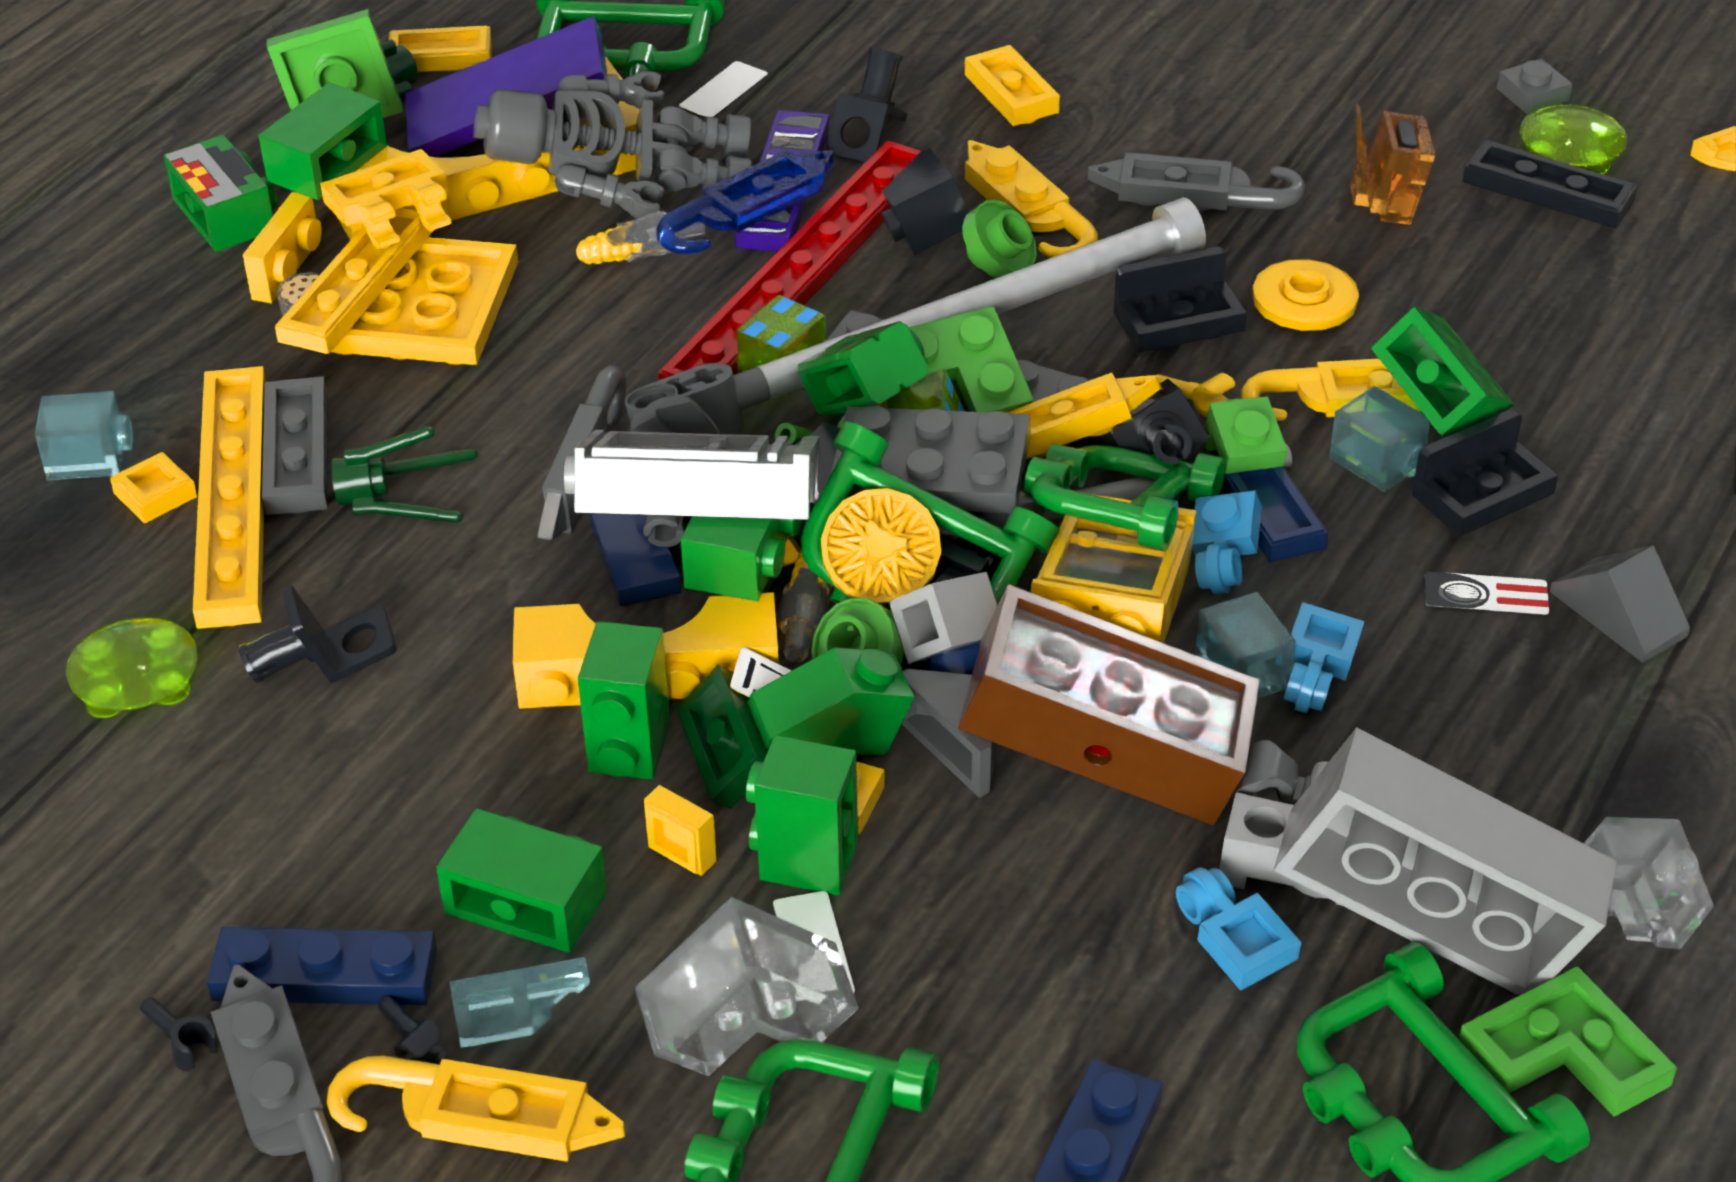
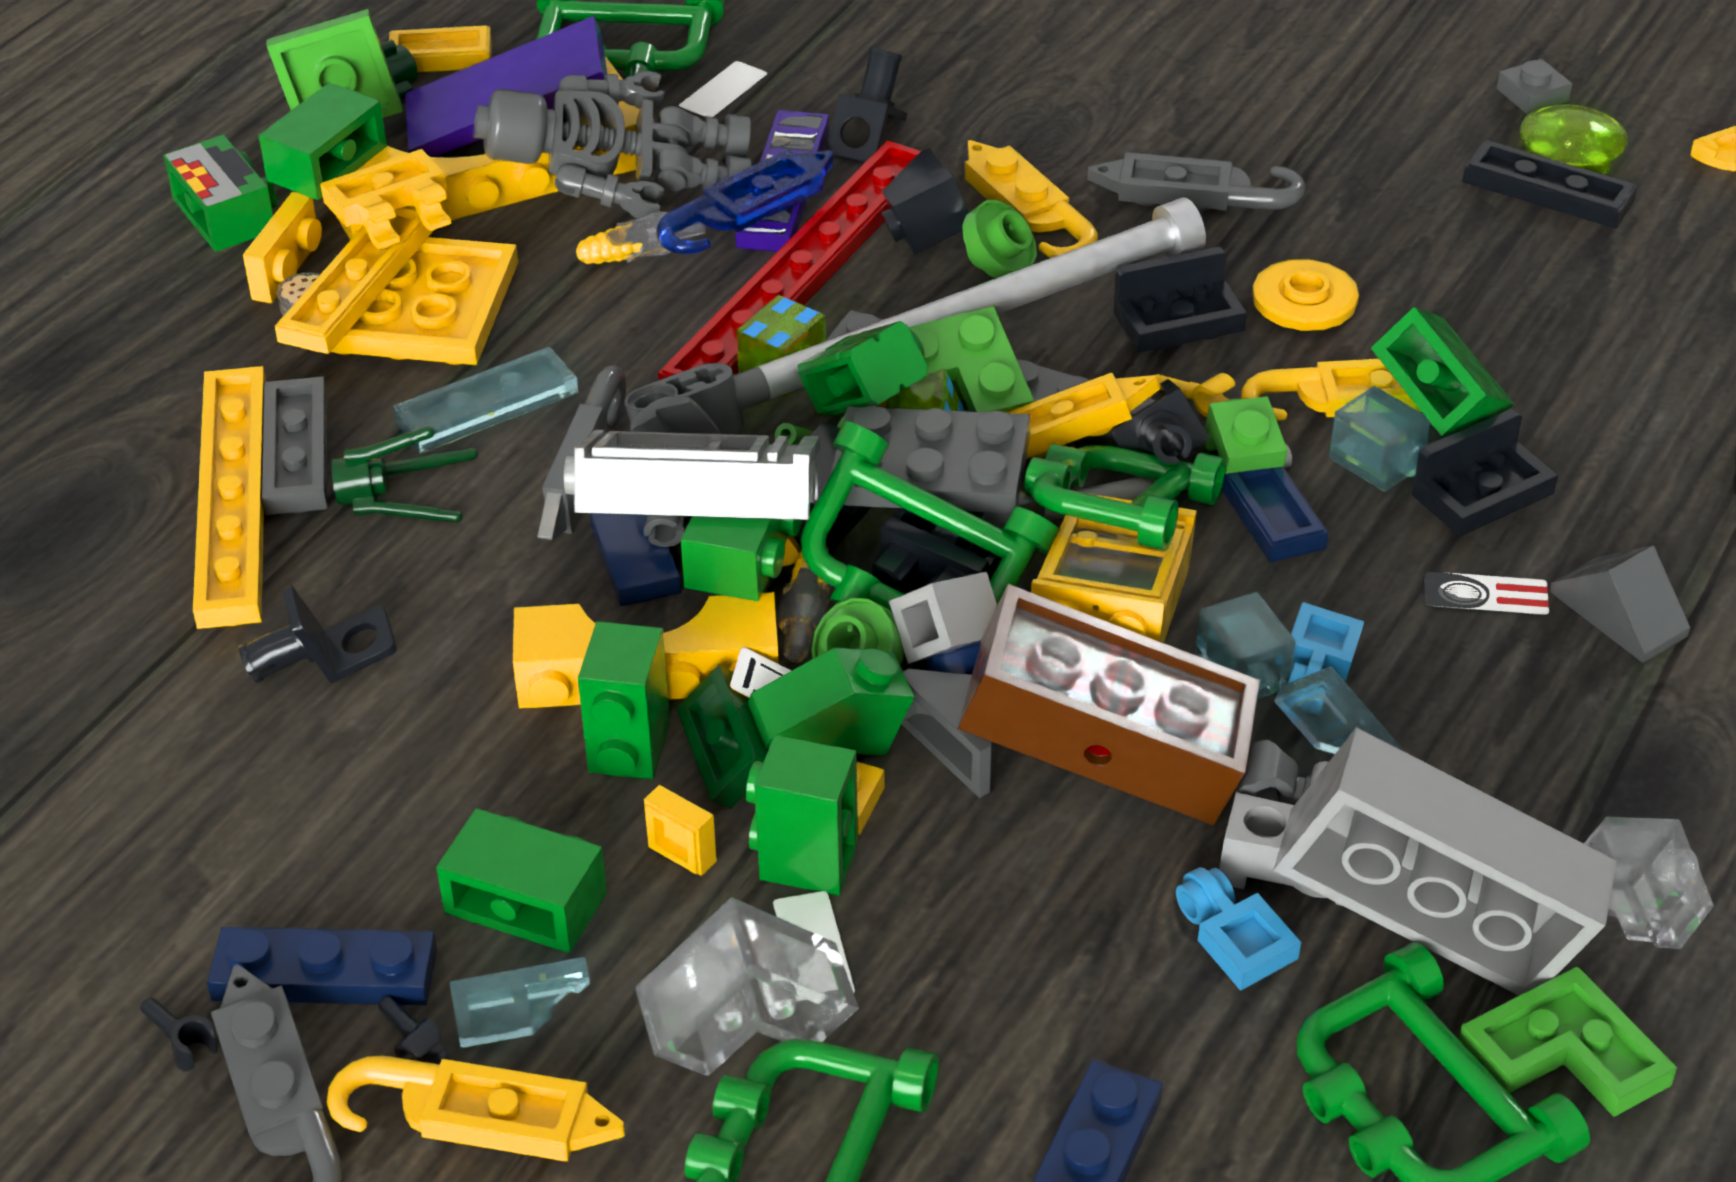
(82, 435): clear light blue brick -> none
(132, 665): clear neon green dish -> none
(153, 487): yellow tile -> none
(487, 398): none -> clear light blue tile
(880, 545): yellow wheel -> none
(1012, 85): yellow plate -> none
(1223, 531): dark azure plate -> none
(1328, 710): none -> clear light blue tile
(1395, 168): clear orange piece -> none

